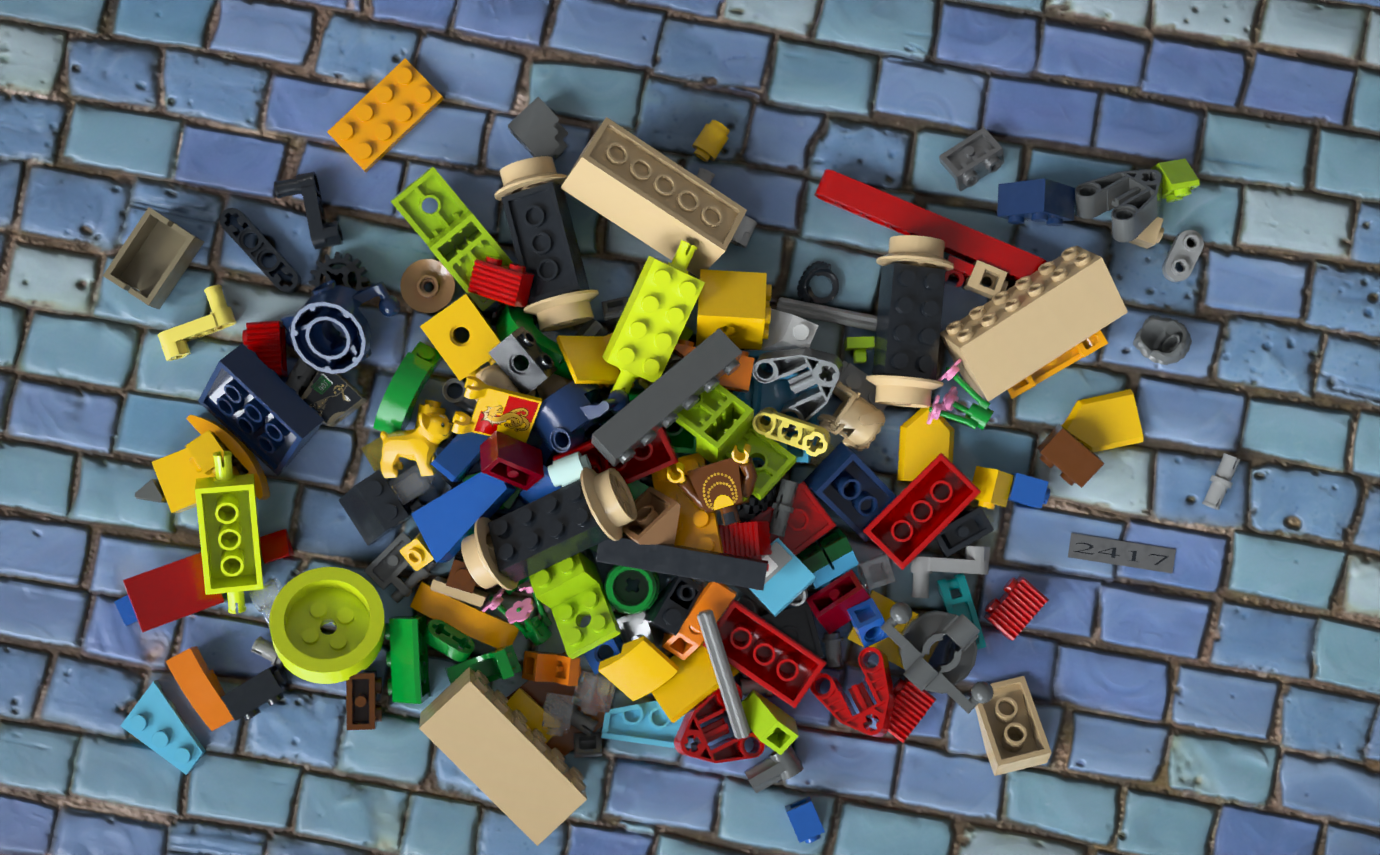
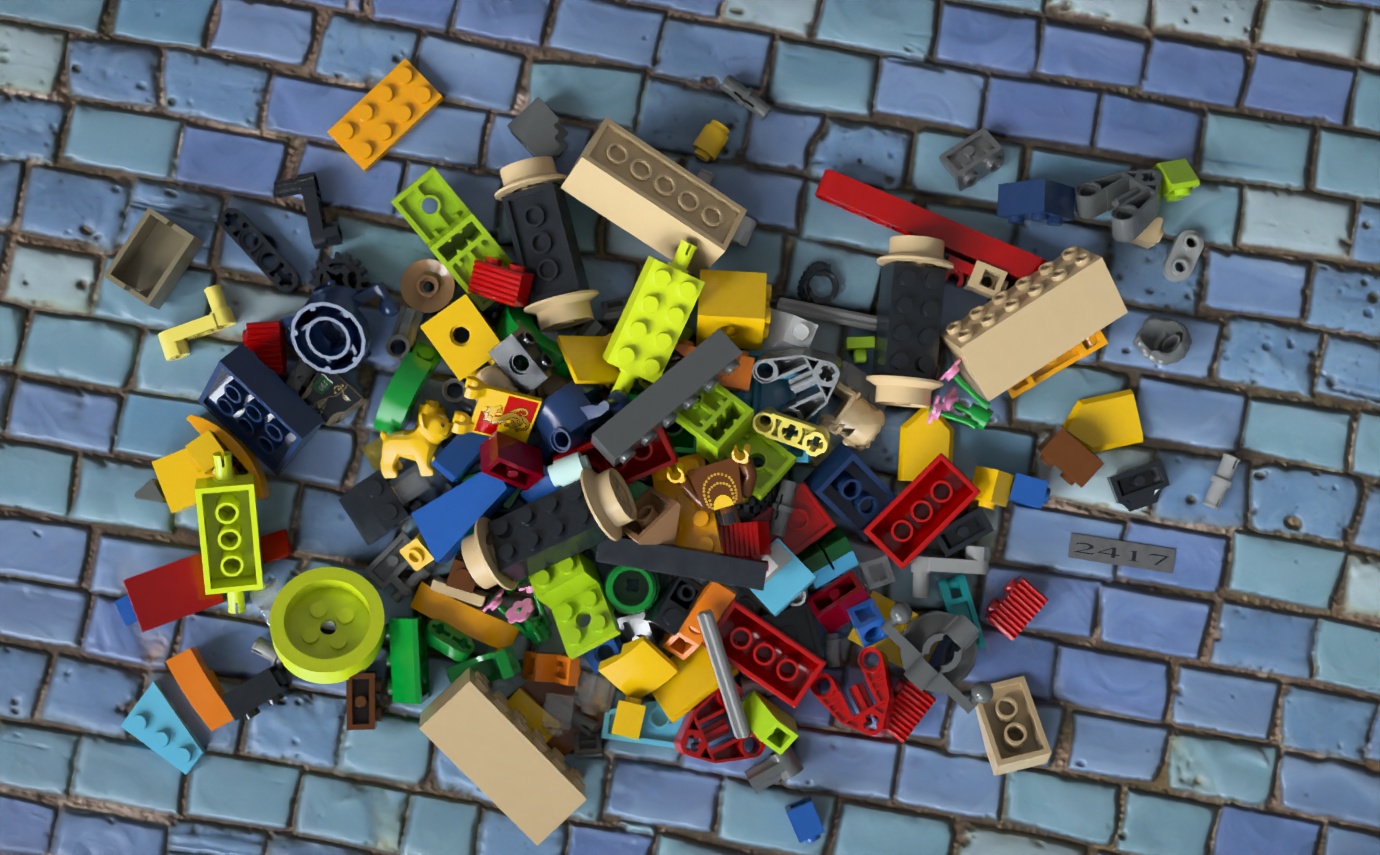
(405, 331): none -> dark grey piece
(629, 718): none -> yellow brick
(745, 97): none -> dark grey pin
(1139, 485): none -> black slope

